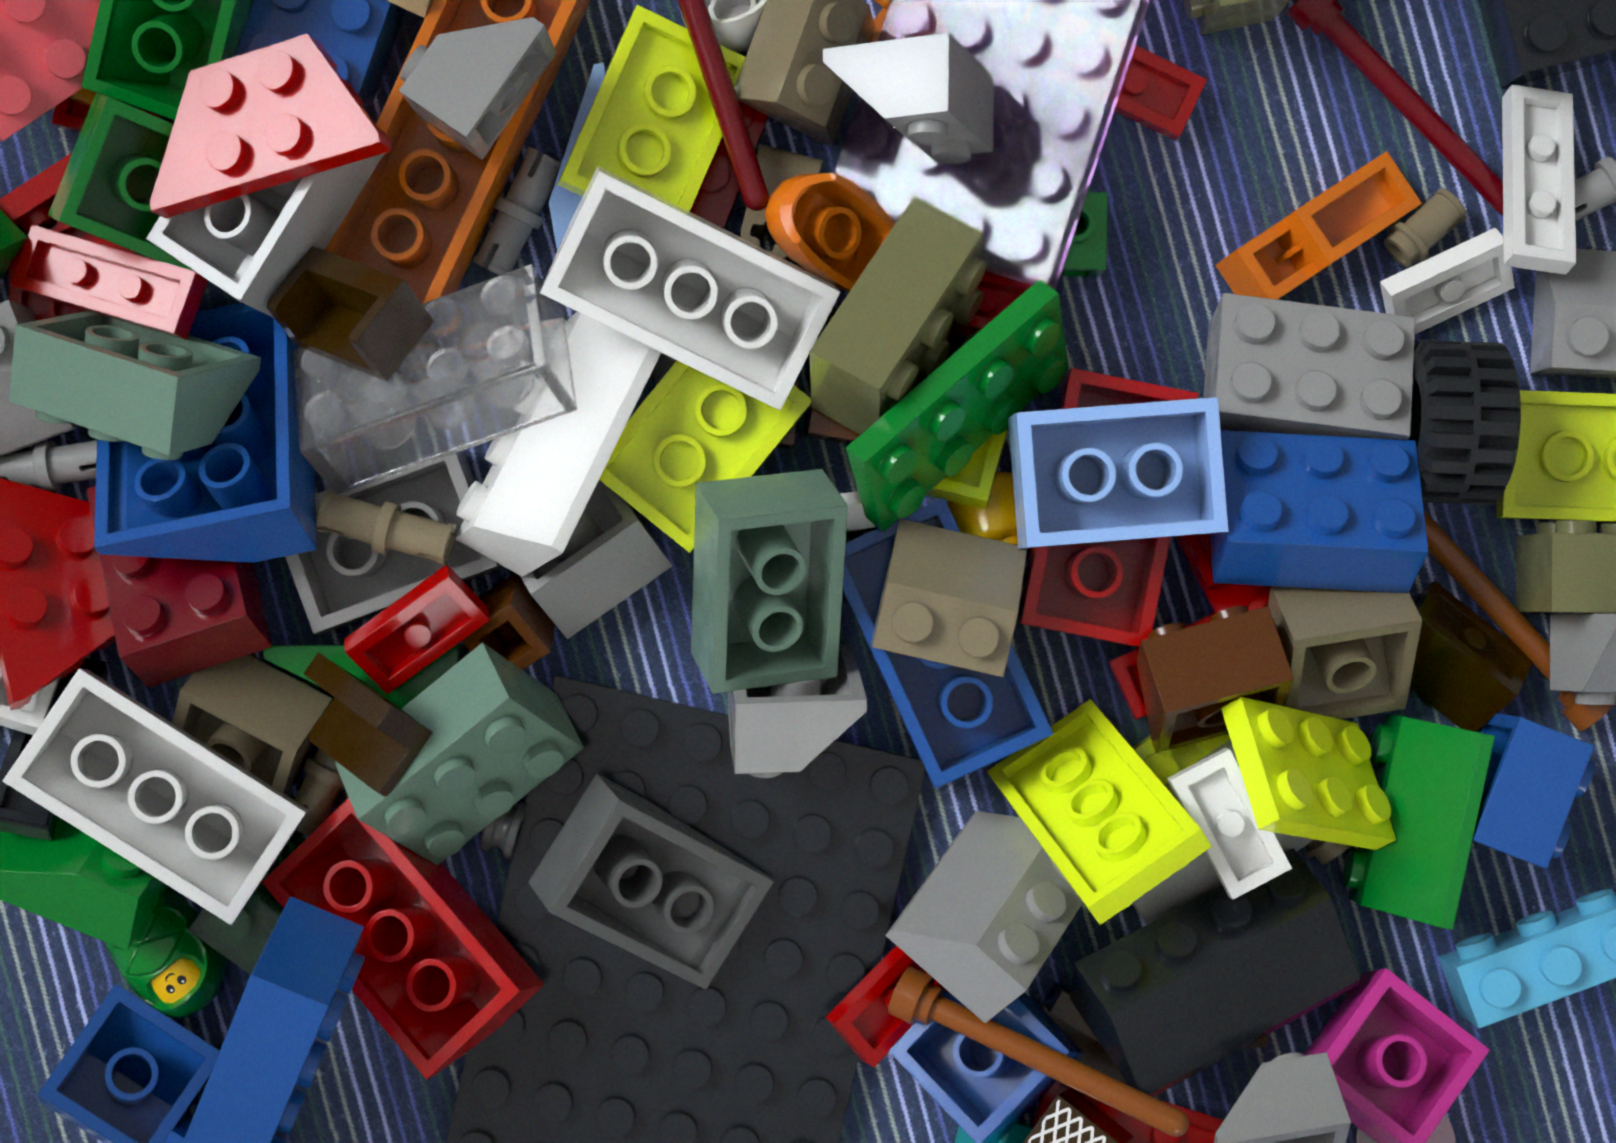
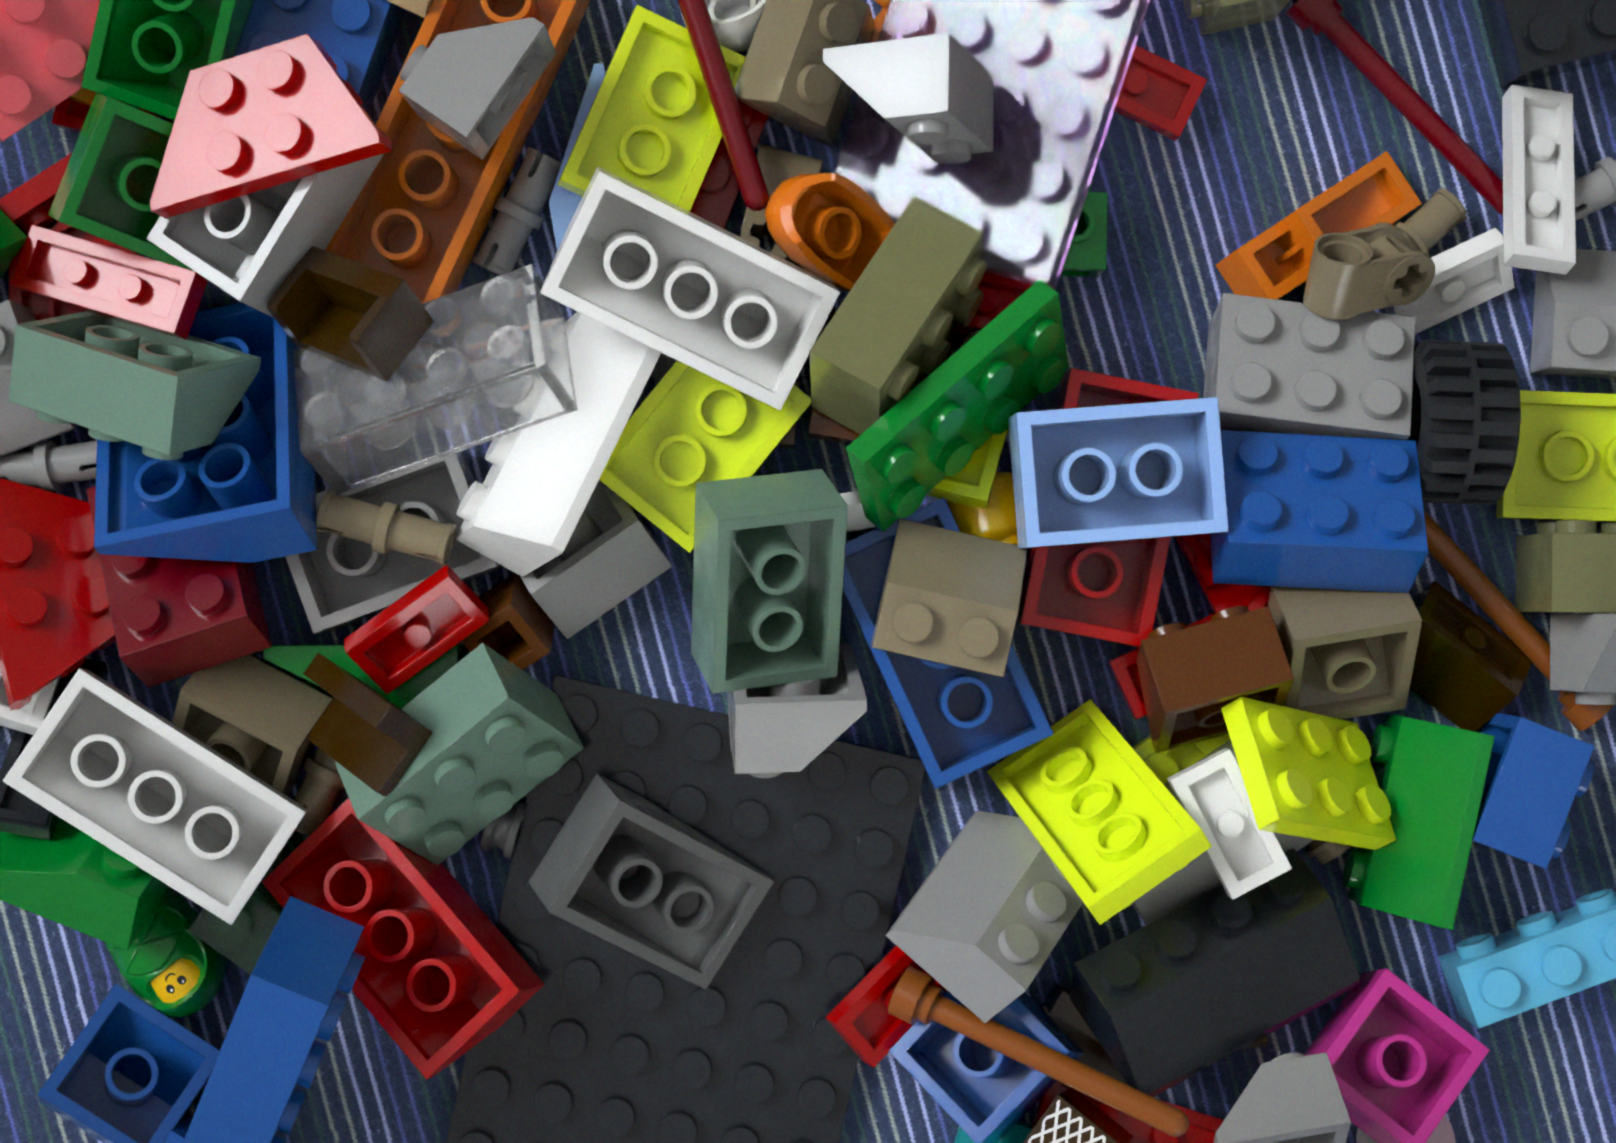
(1364, 272): none -> dark tan piece

